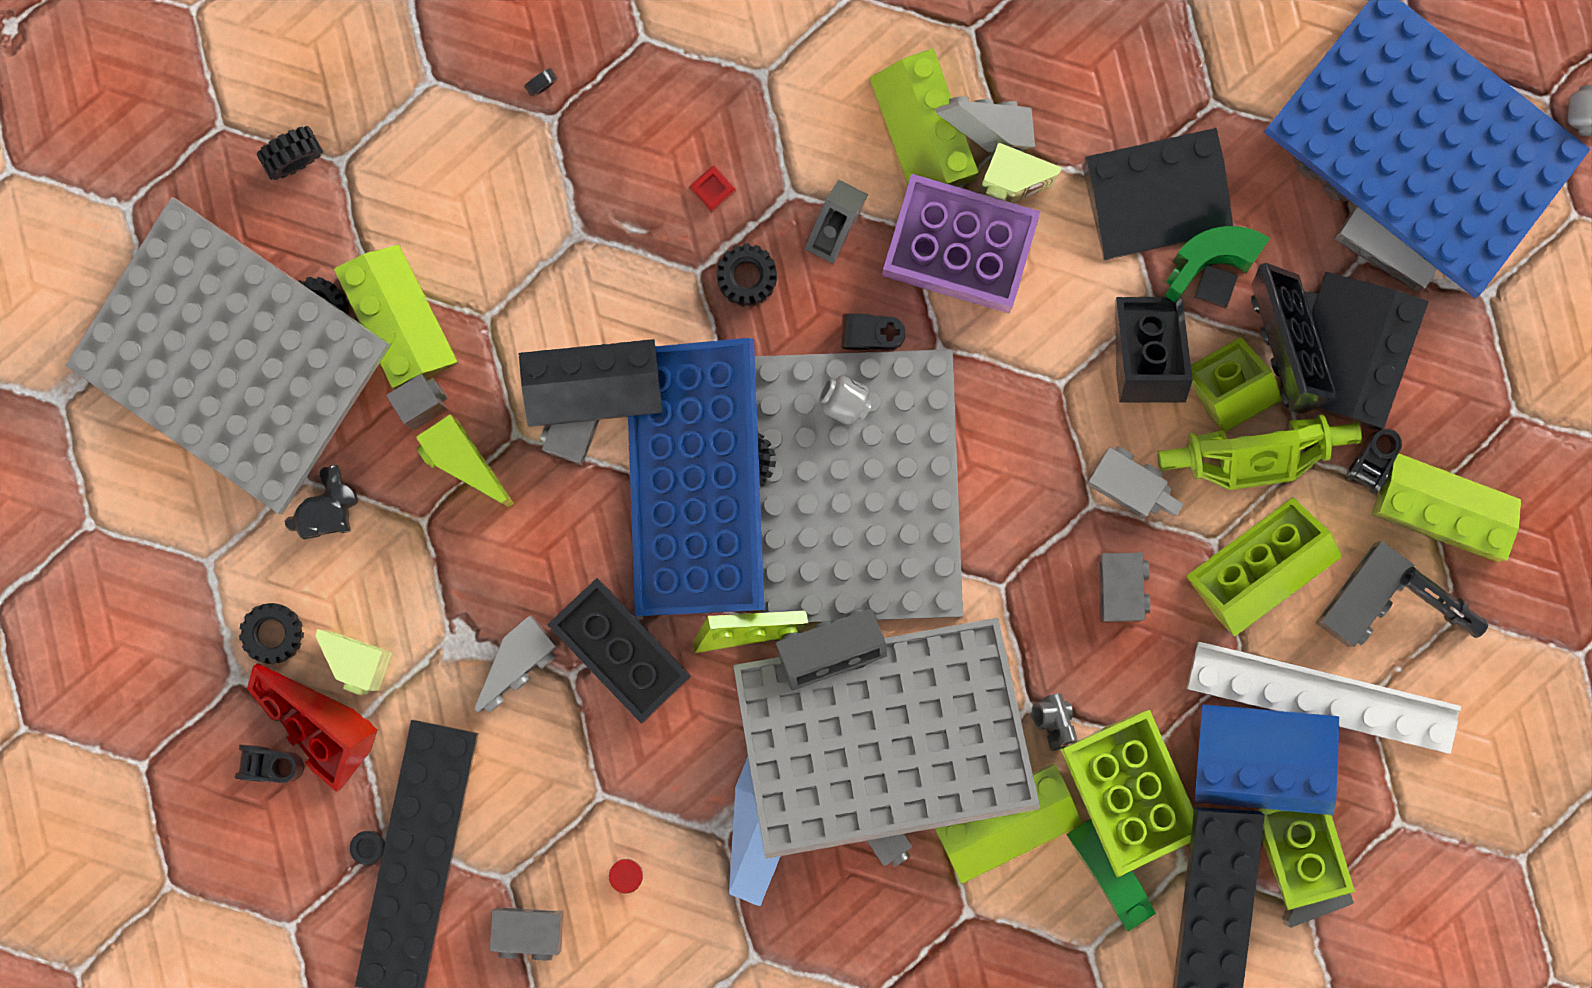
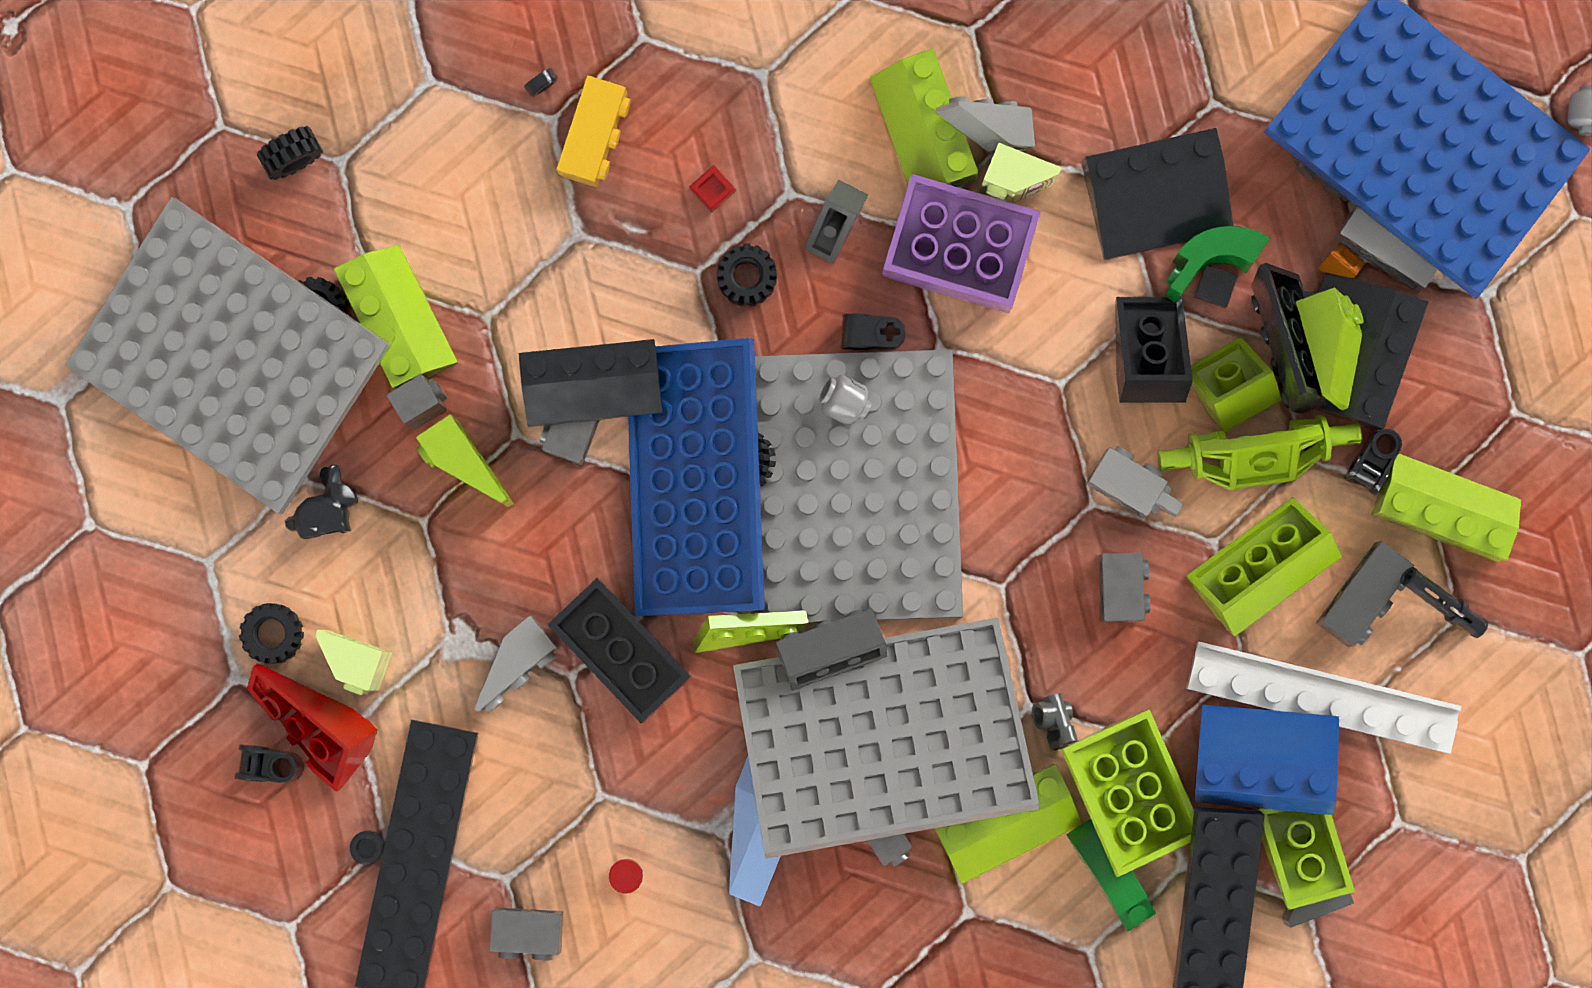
(593, 132): none -> yellow brick
(1333, 341): none -> lime slope
(1342, 262): none -> orange slope

